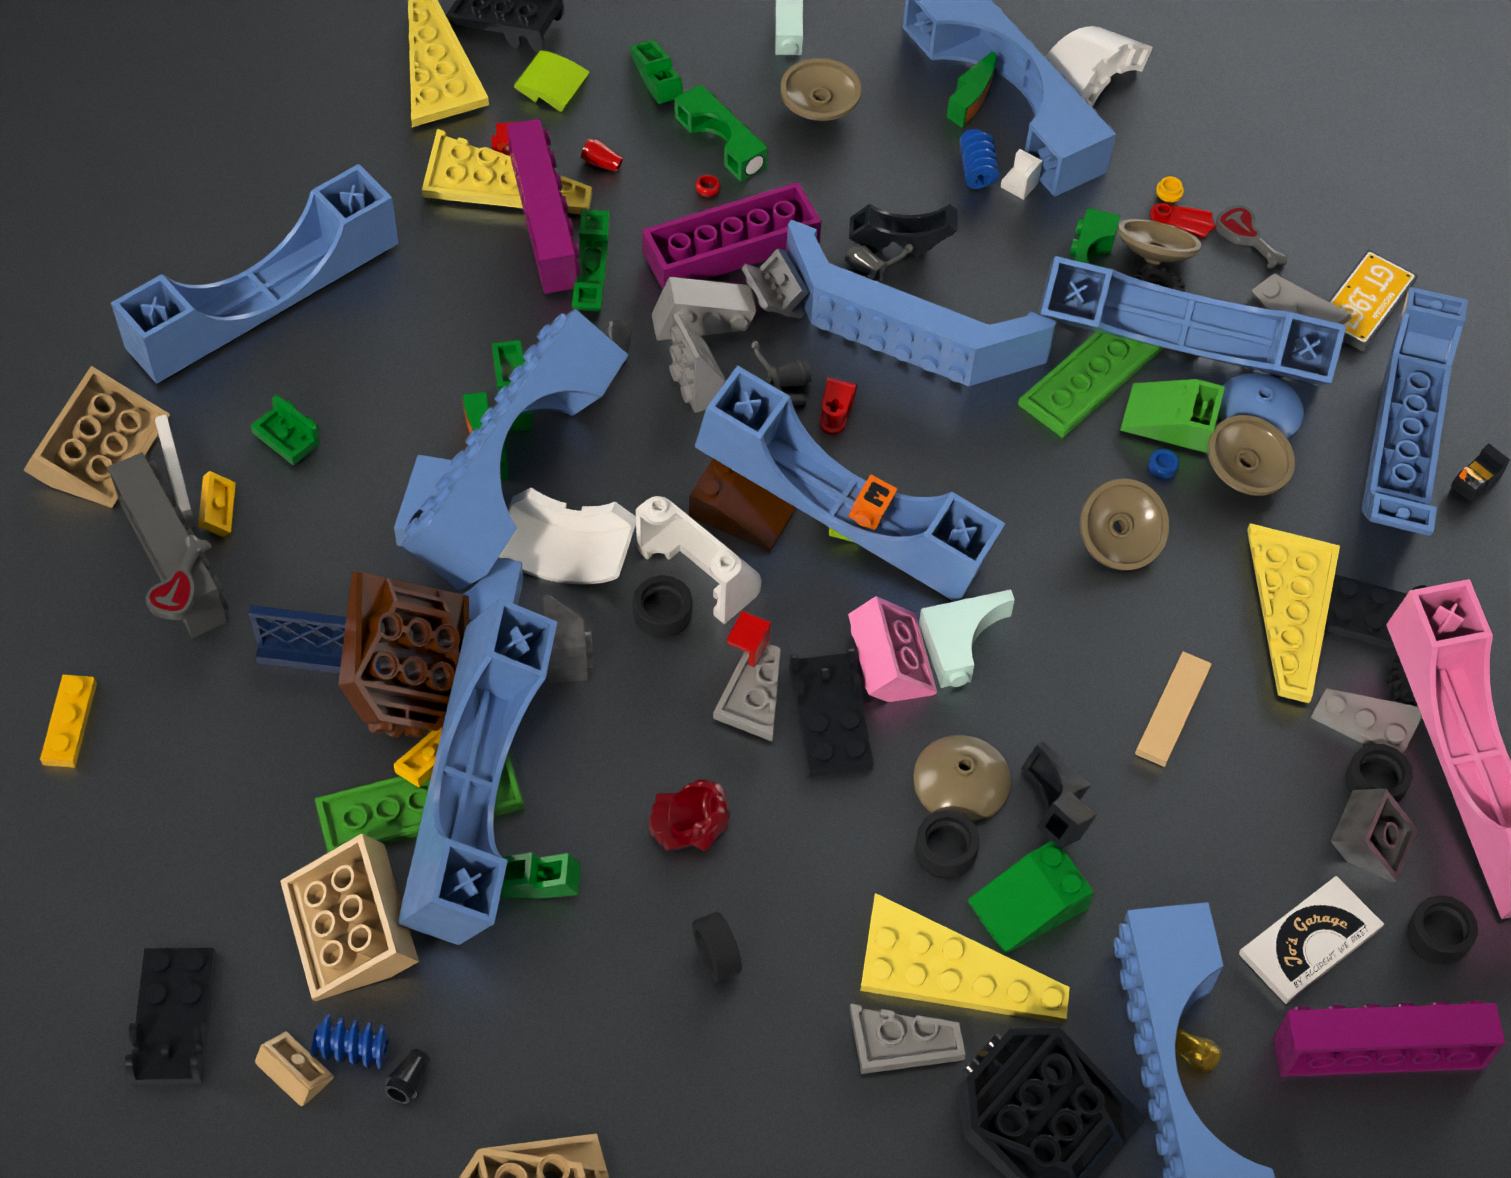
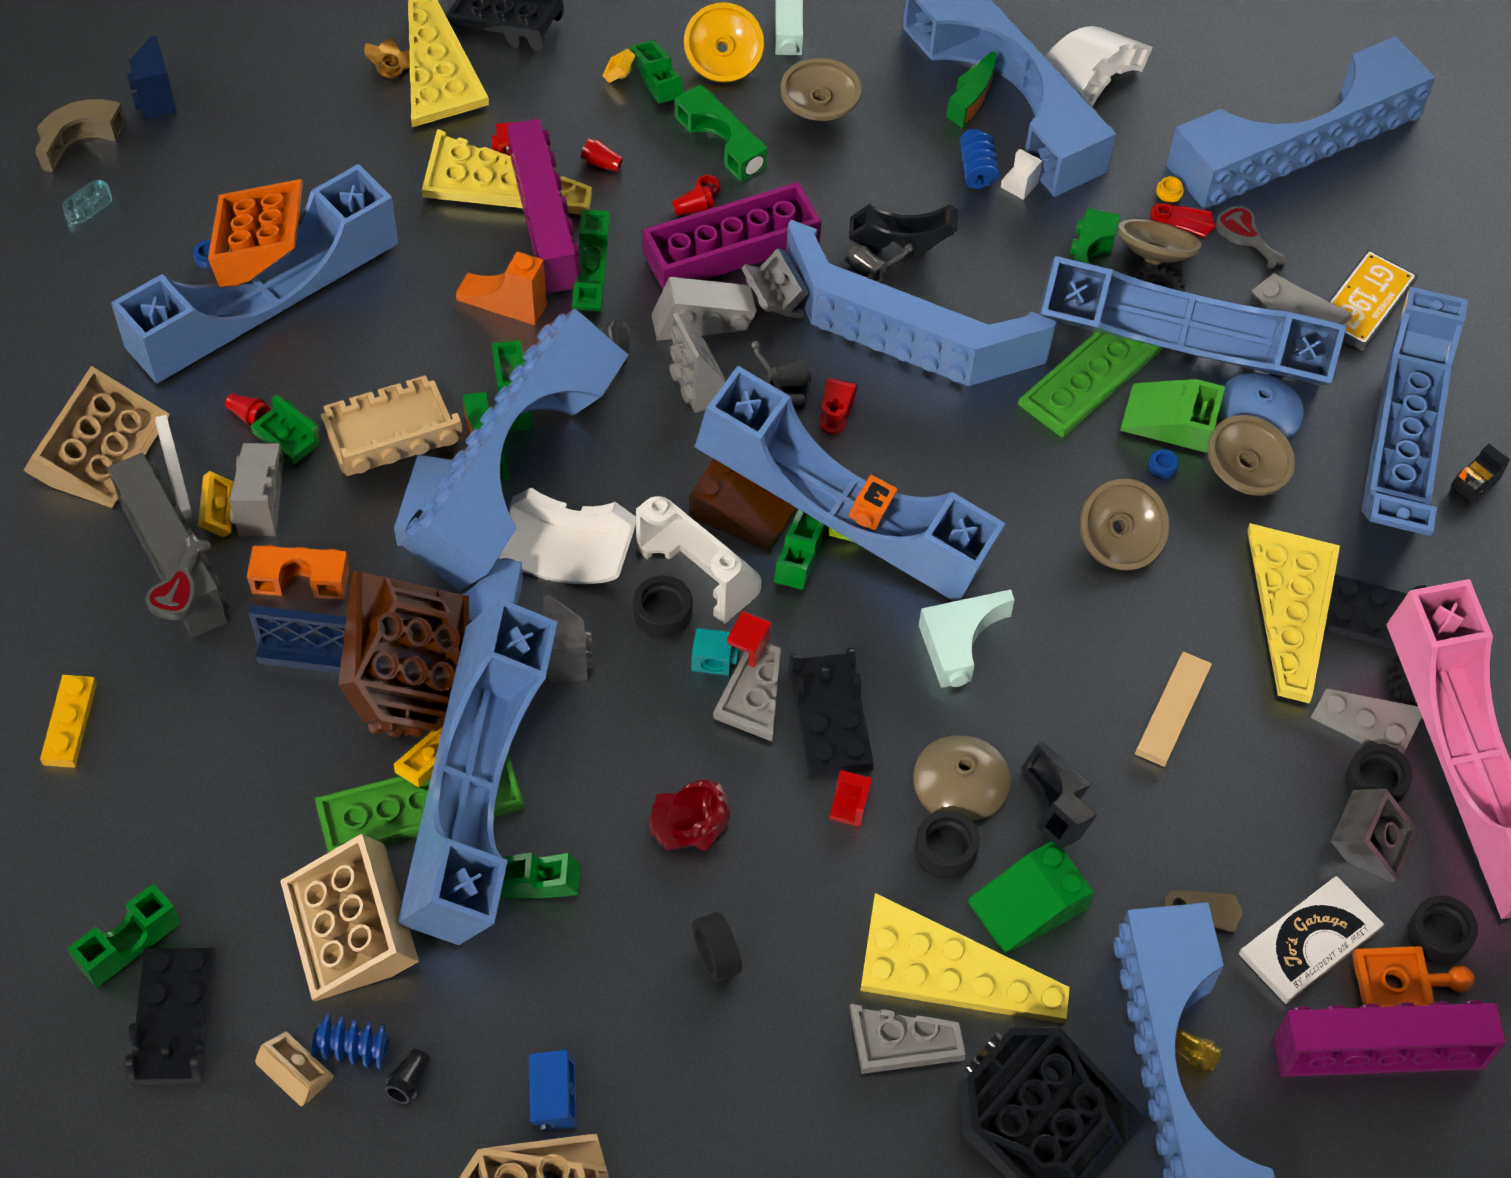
(75, 122): none -> dark tan arch
(87, 201): none -> clear light blue beam
(147, 921): none -> green arch
(151, 81): none -> dark blue slope
(201, 254): none -> blue tile
(246, 408): none -> red cone
(253, 230): none -> orange slope
(257, 489): none -> light grey wedge
(273, 566): none -> orange arch
(388, 58): none -> pearl gold plate
(389, 426): none -> tan hinge
(515, 294): none -> orange arch
(551, 79): lime slope -> none
(553, 1090): none -> blue hinge
(619, 66): none -> yellow plate
(694, 201): none -> red cone
(712, 653): none -> teal brick
(729, 26): none -> yellow dish
(799, 551): none -> green slope
(850, 798): none -> red panel
(891, 651): bright pink slope -> none
(1223, 906): none -> dark tan piece
(1231, 154): none -> medium blue arch
(1410, 967): none -> orange plate

